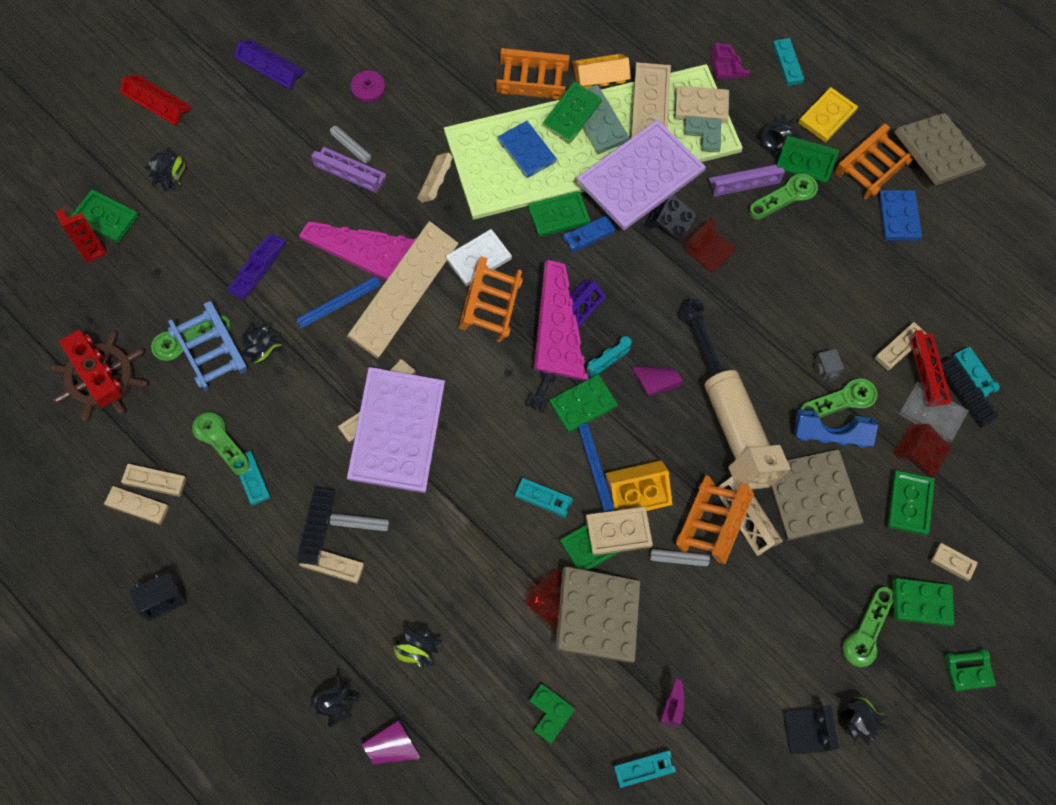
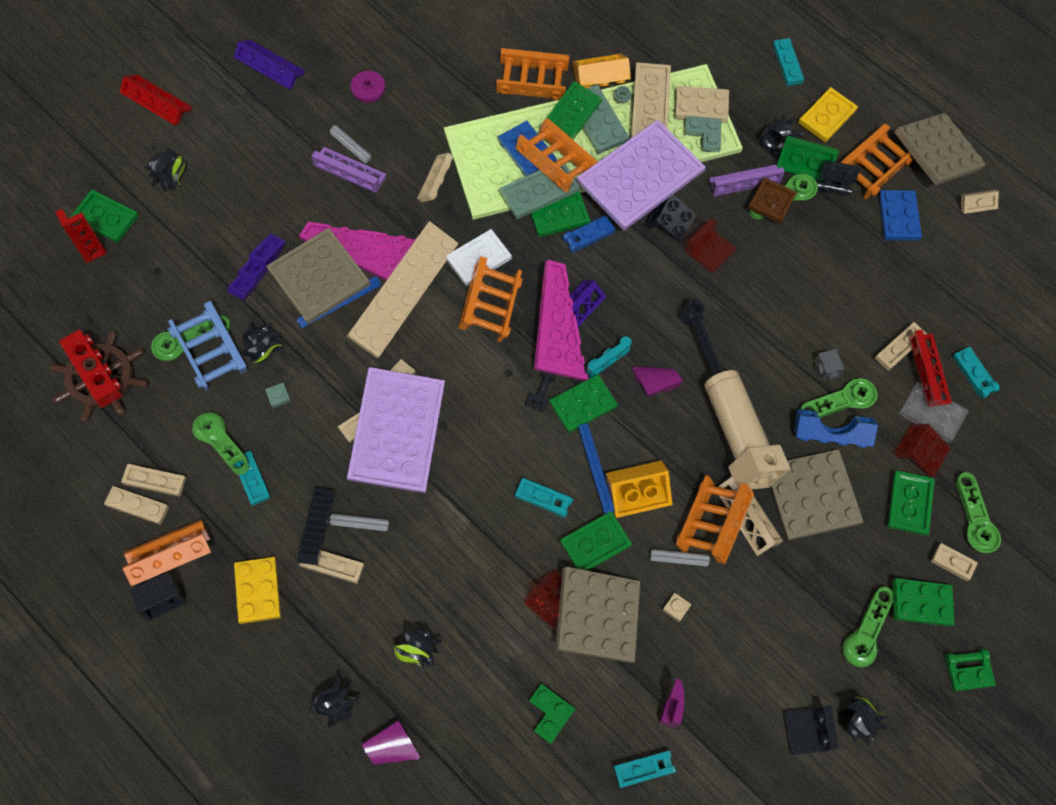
(166, 552): none -> orange fence
(257, 590): none -> yellow plate
(277, 395): none -> sand green plate
(318, 275): none -> dark tan plate
(534, 193): none -> sand green plate
(561, 142): none -> orange fence
(619, 531): tan plate -> none
(622, 90): none -> sand green plate
(676, 607): none -> tan plate
(726, 62): magenta slope -> none
(772, 200): none -> reddish brown plate
(840, 173): none -> black plate
(967, 393): black gear -> none
(977, 517): none -> bright green beam
(979, 201): none -> tan plate

